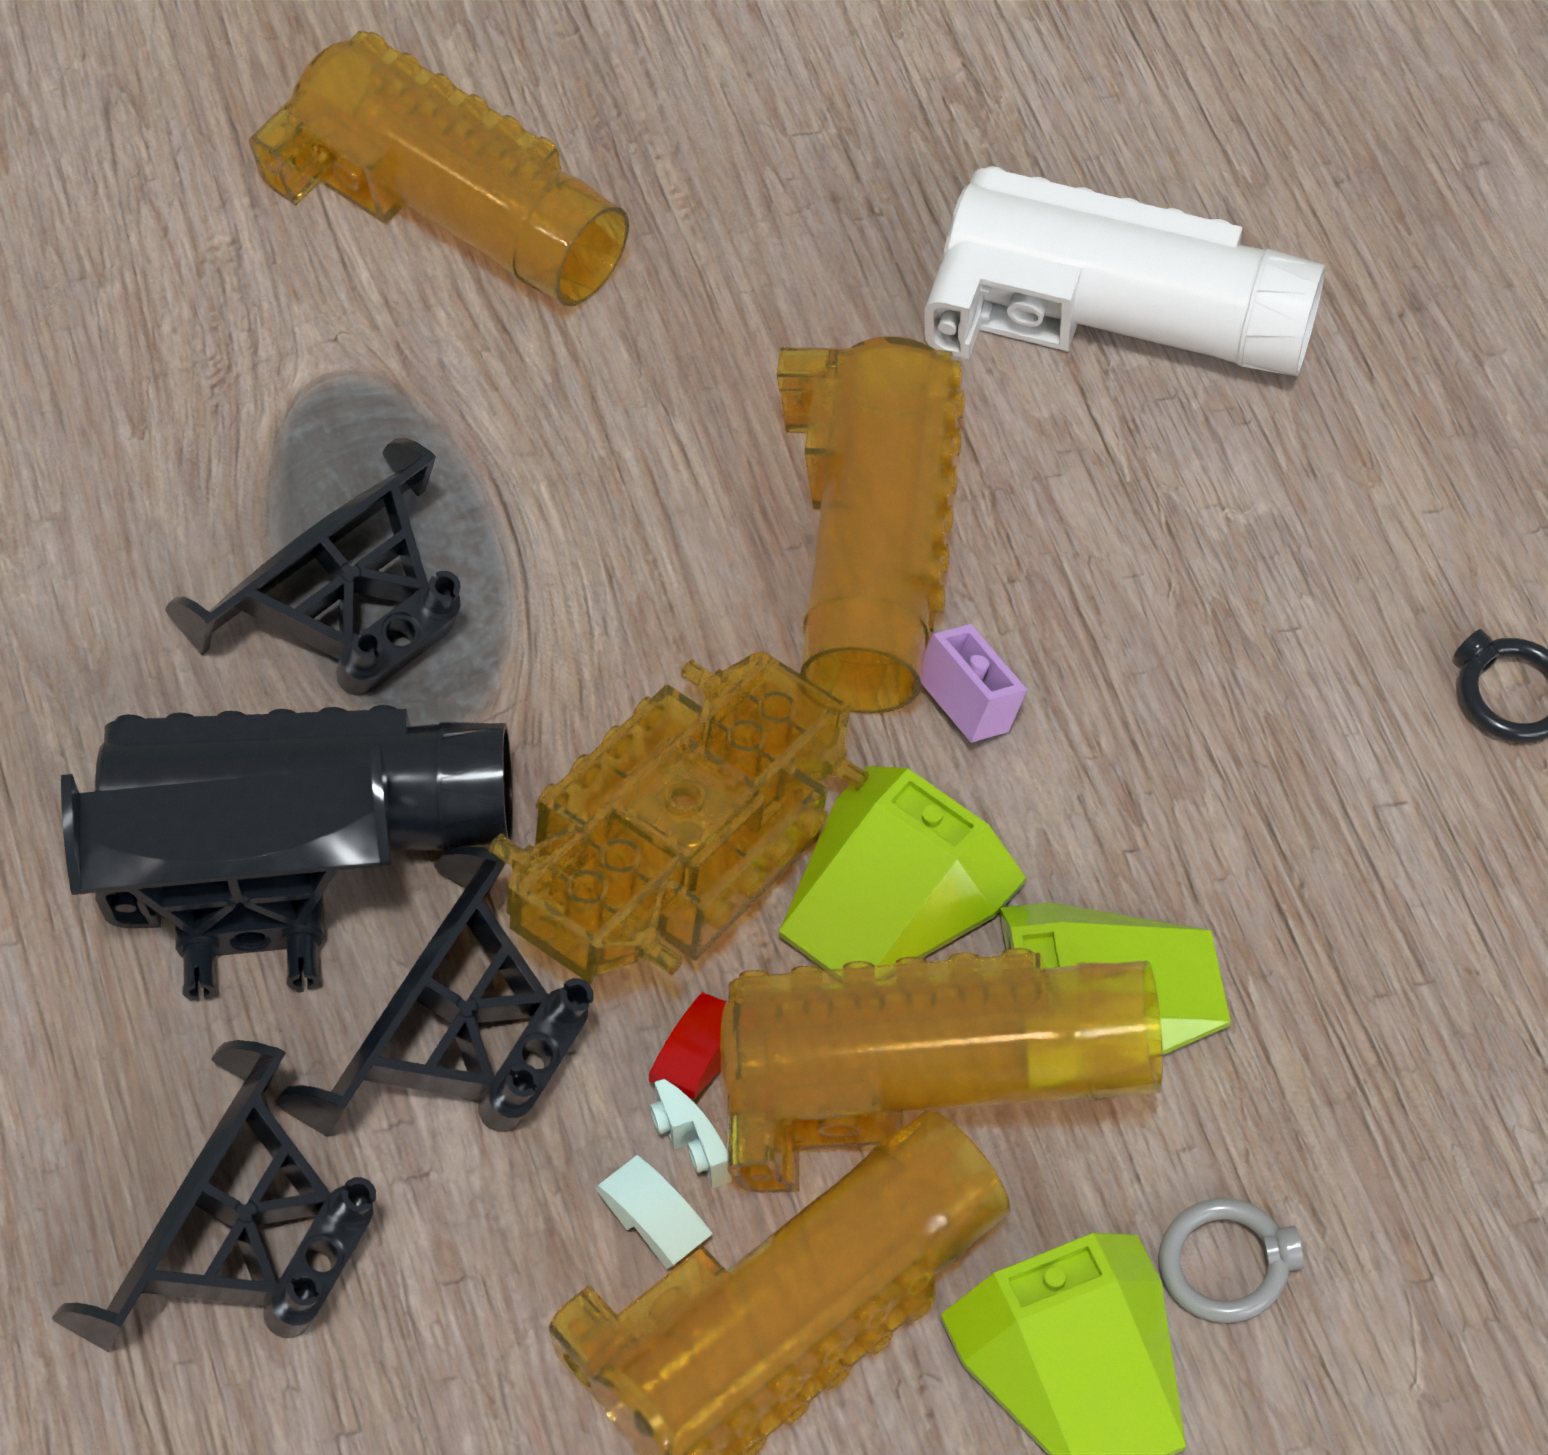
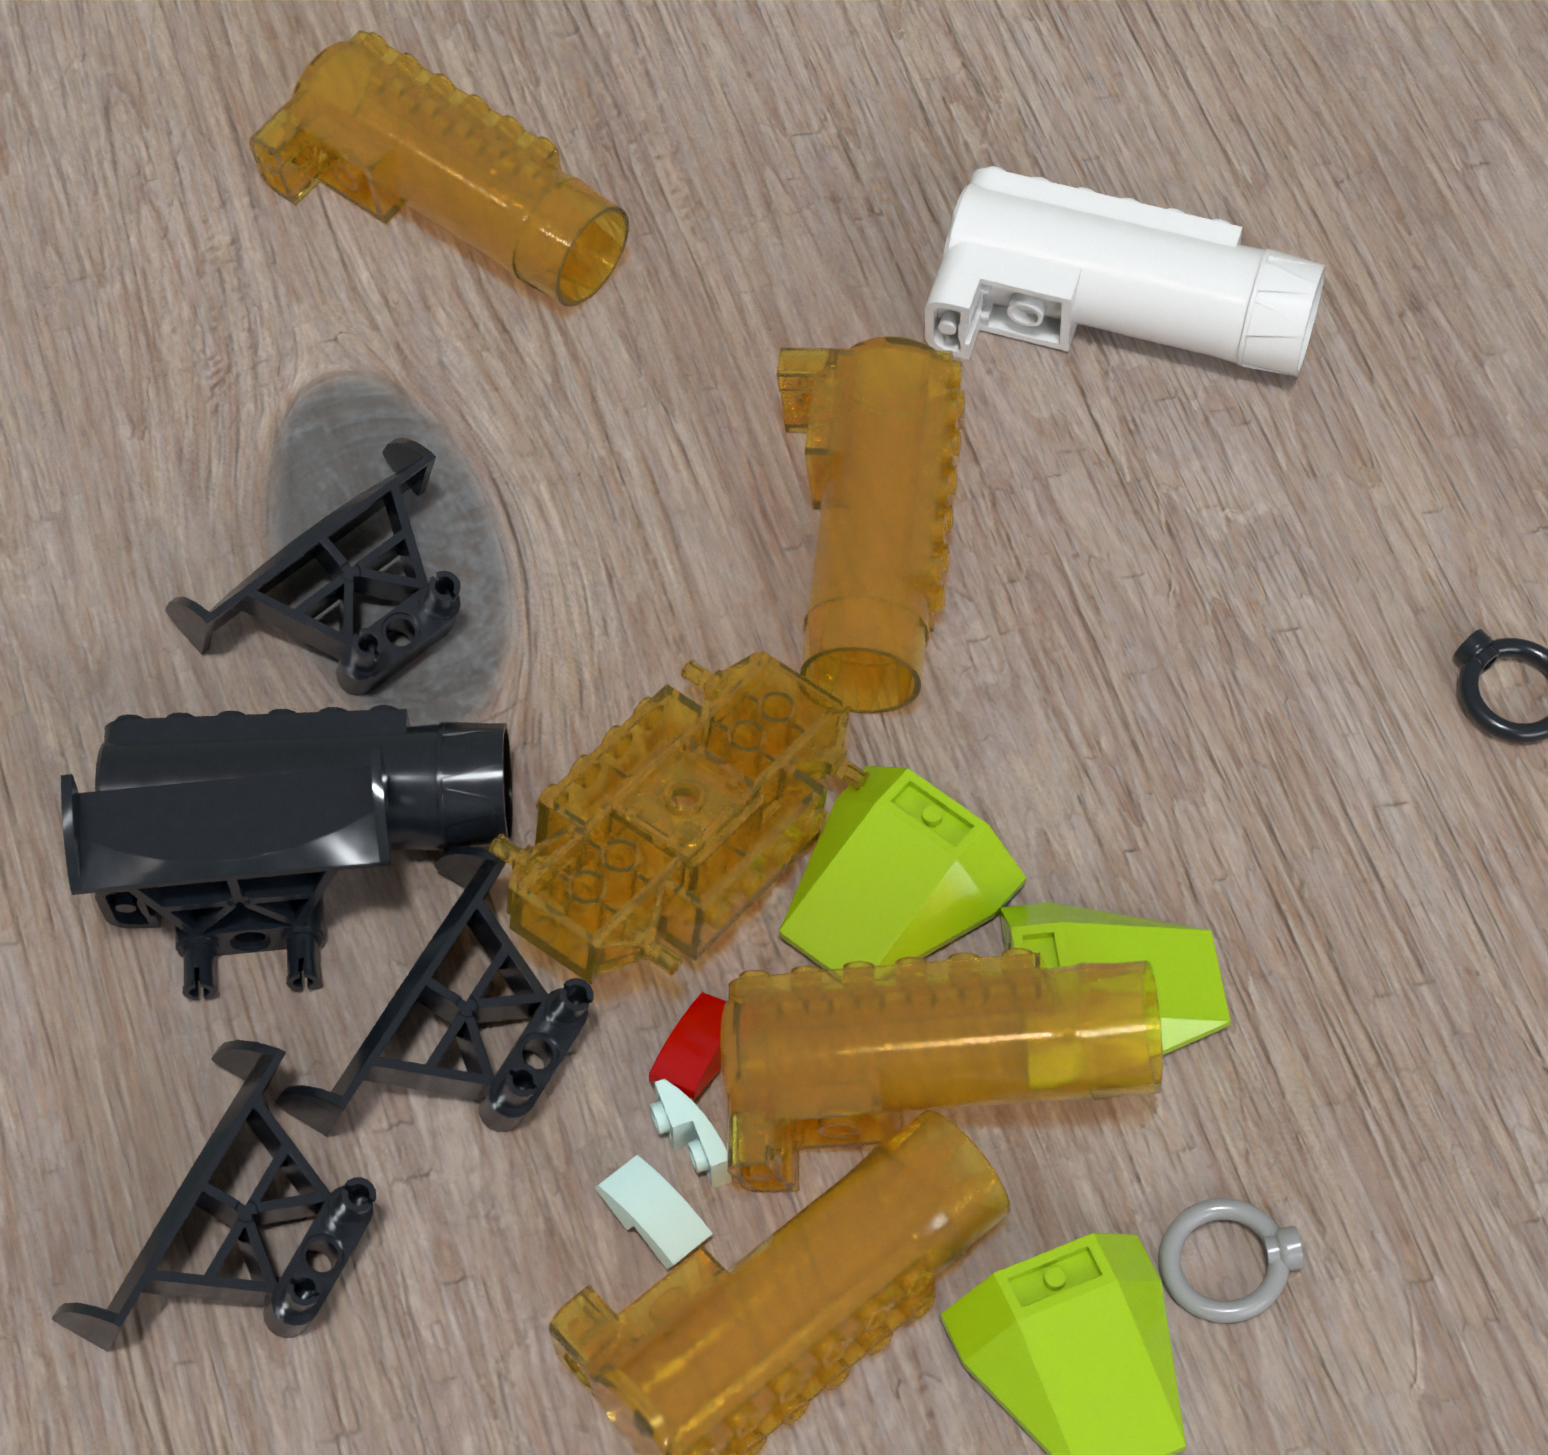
(971, 683): lavender brick -> none

